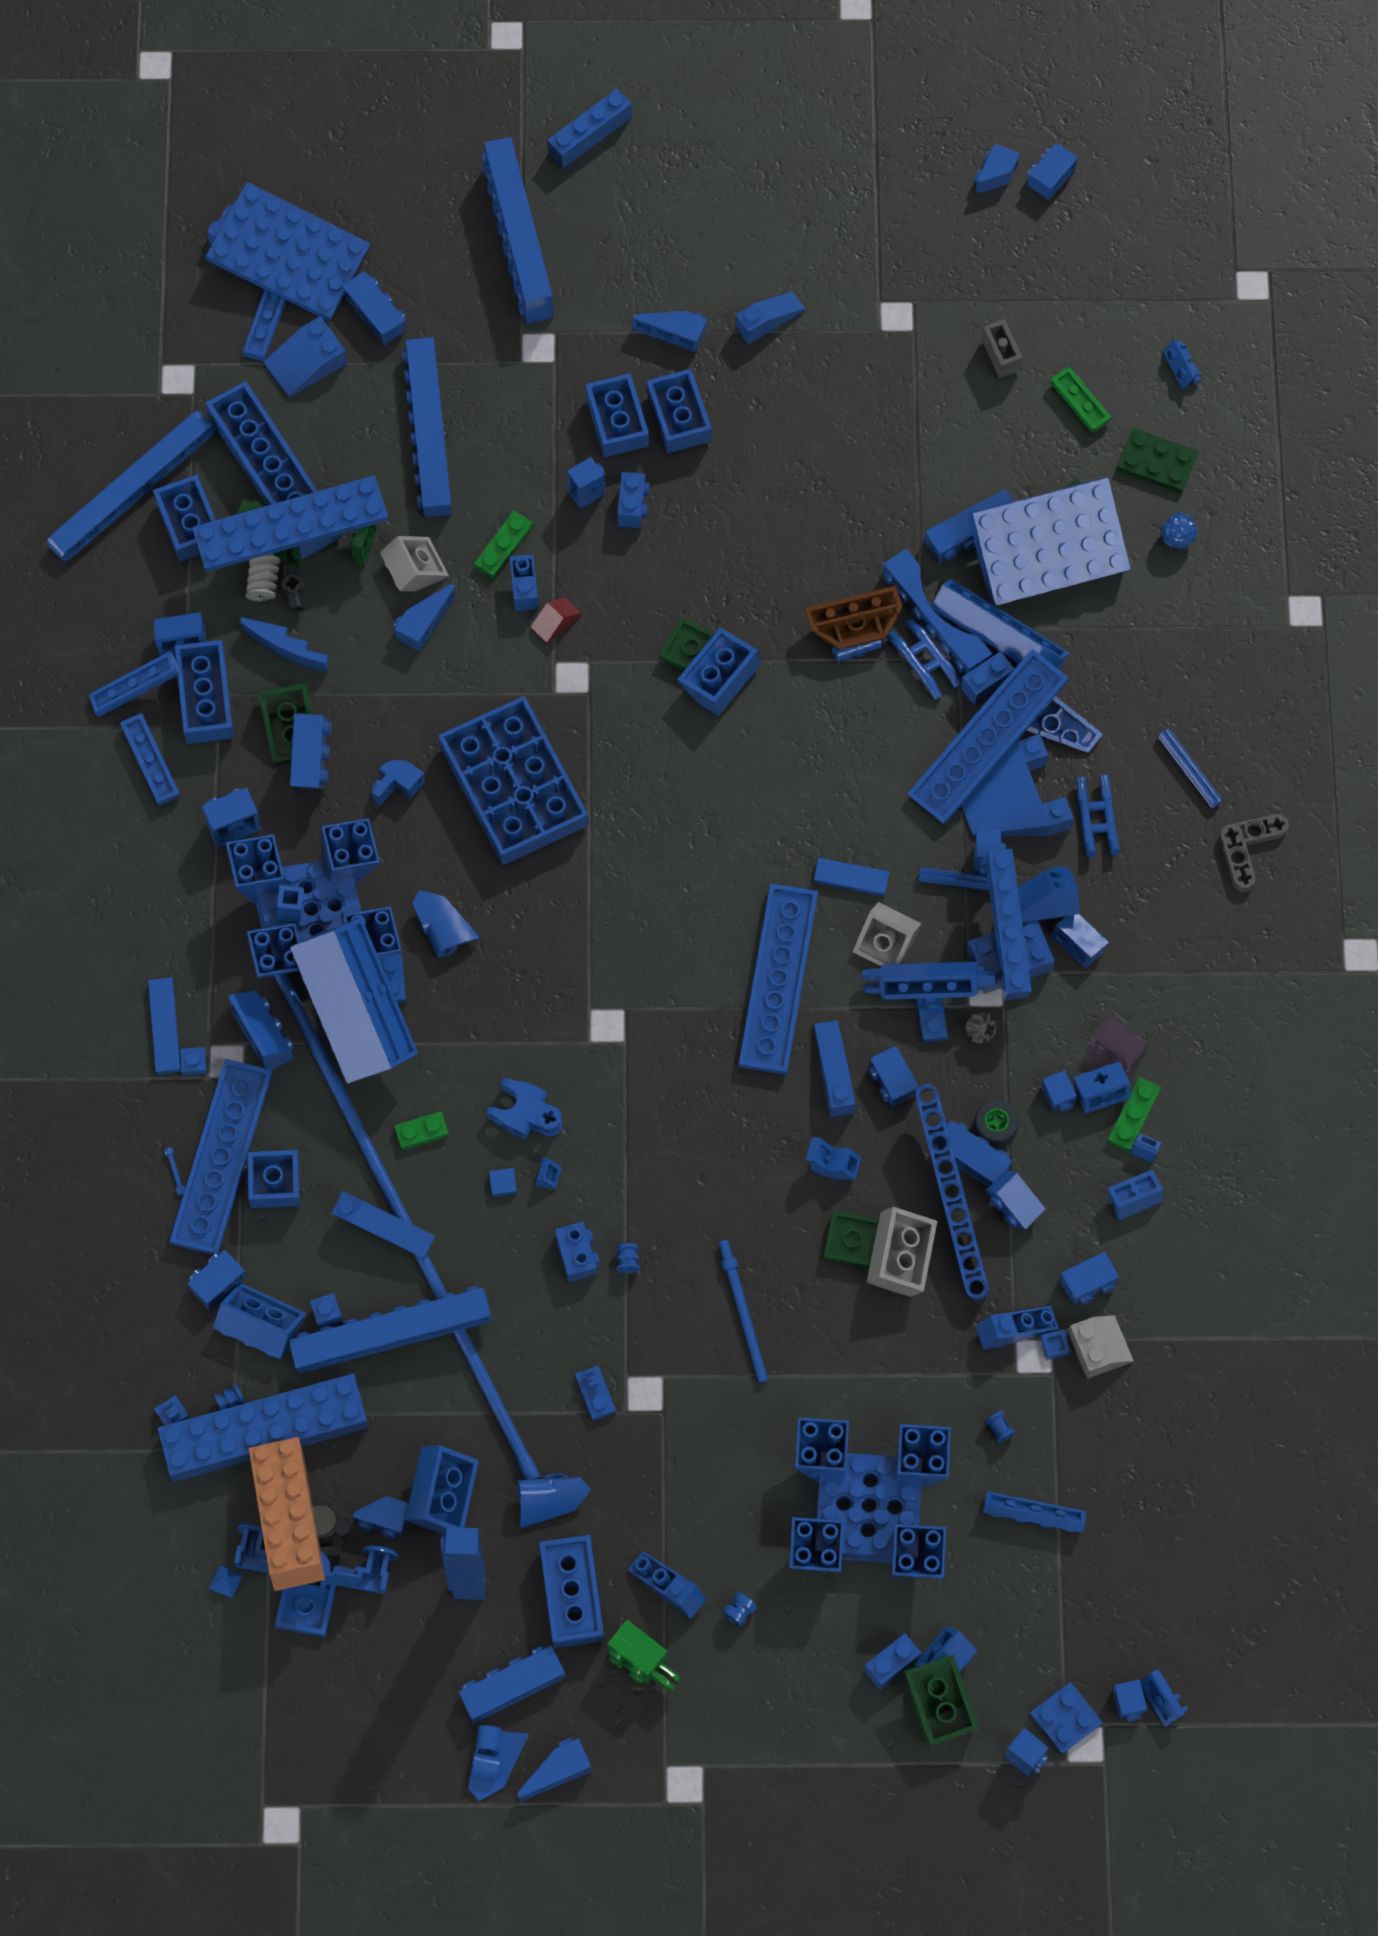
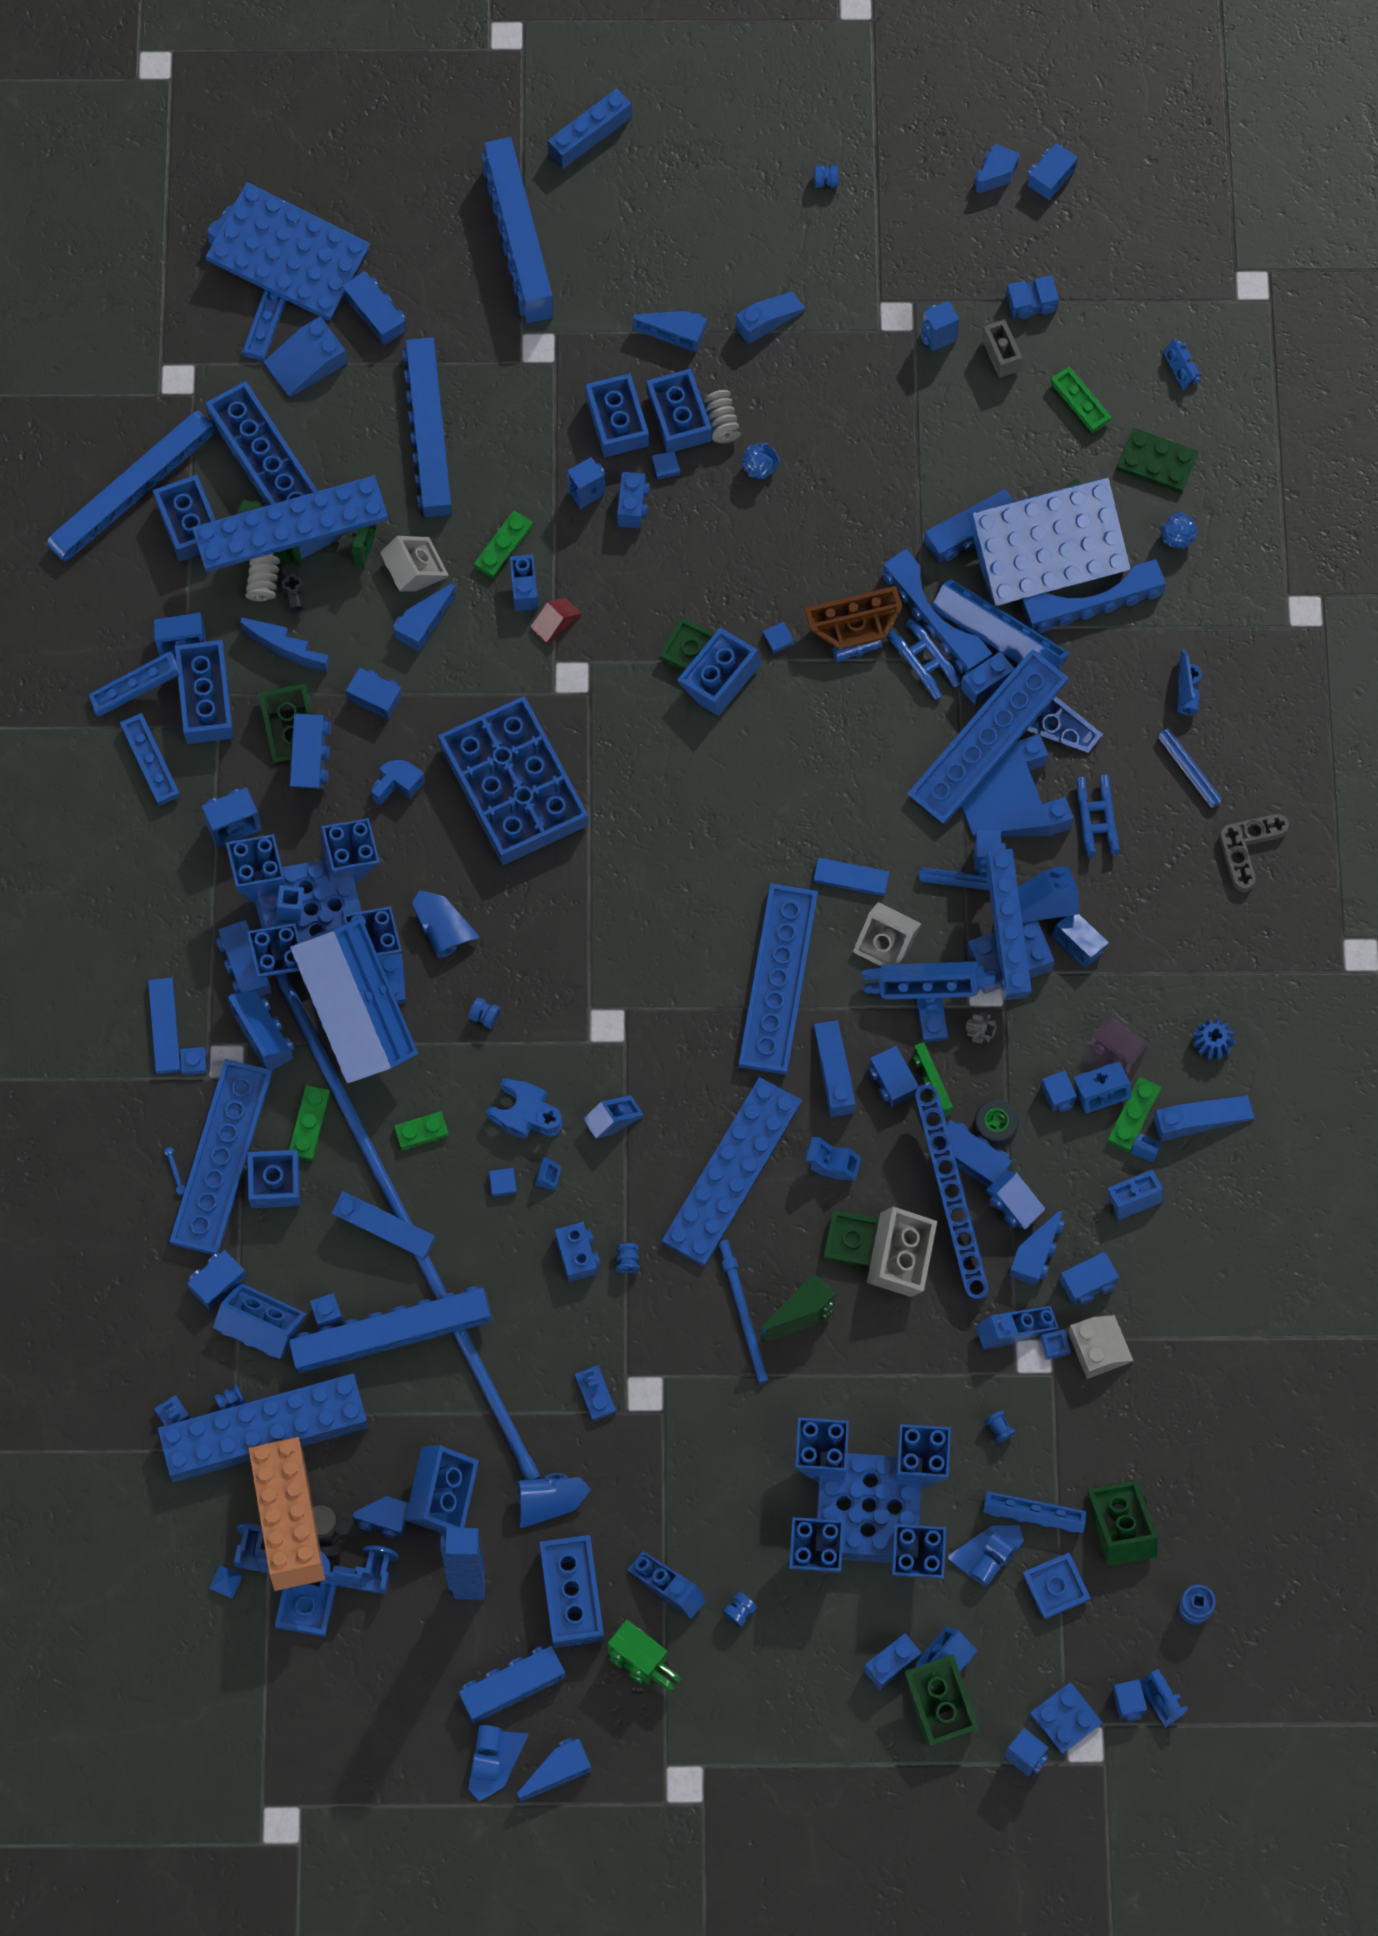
(235, 944): none -> blue brick
(310, 1122): none -> green plate
(374, 693): none -> blue brick
(484, 1013): none -> blue wheel
(612, 1116): none -> blue slope
(665, 465): none -> blue tile
(721, 416): none -> light grey piece
(731, 1172): none -> blue plate
(760, 460): none -> blue piece
(778, 637): none -> blue tile
(802, 1310): none -> dark green slope
(826, 176): none -> blue wheel
(930, 1075): none -> green plate
(939, 326): none -> blue brick
(988, 1552): none -> blue panel
(1032, 297): none -> blue brick
(1032, 1254): none -> blue slope
(1047, 610): none -> blue arch
(1056, 1586): none -> blue plate
(1123, 1523): none -> dark green slope
(1188, 682): none -> blue panel
(1197, 1604): none -> blue wheel
(1201, 1117): none -> blue slope
(1204, 1036): none -> blue gear

